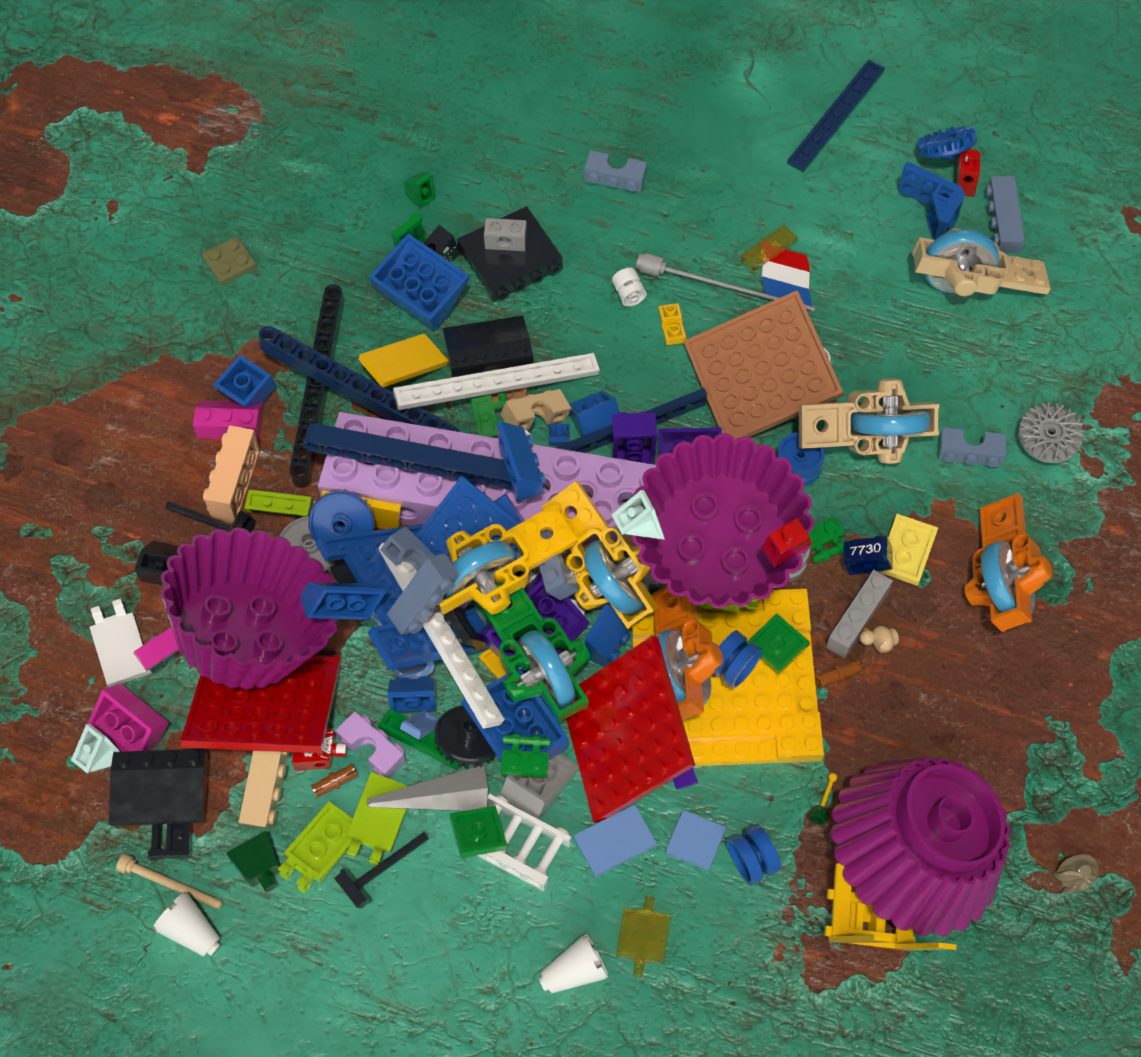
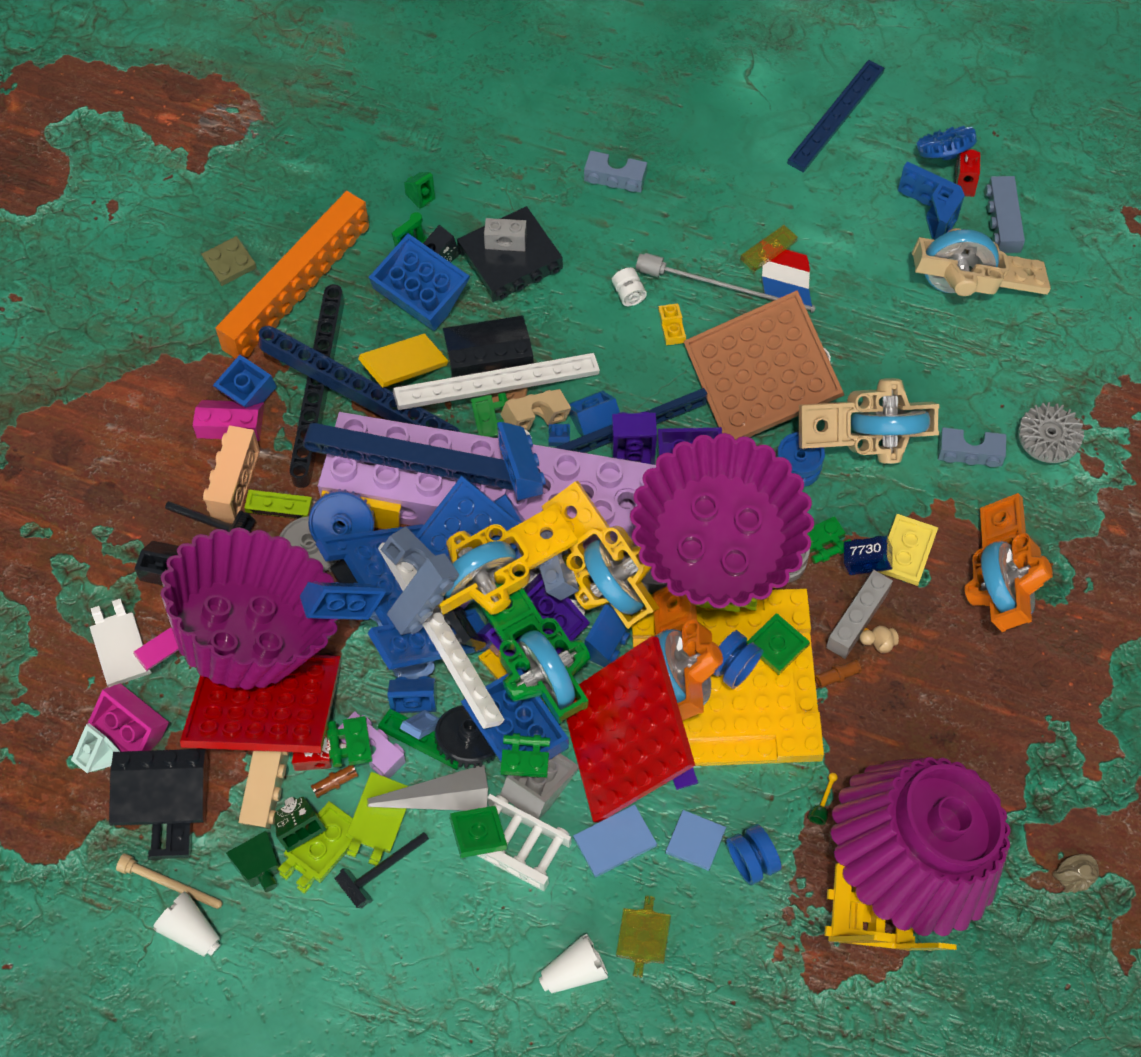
(293, 275): none -> orange brick
(297, 823): none -> dark green torso
(357, 741): none -> green plate
(638, 517): light aqua slope -> none
(788, 541): red torso -> none

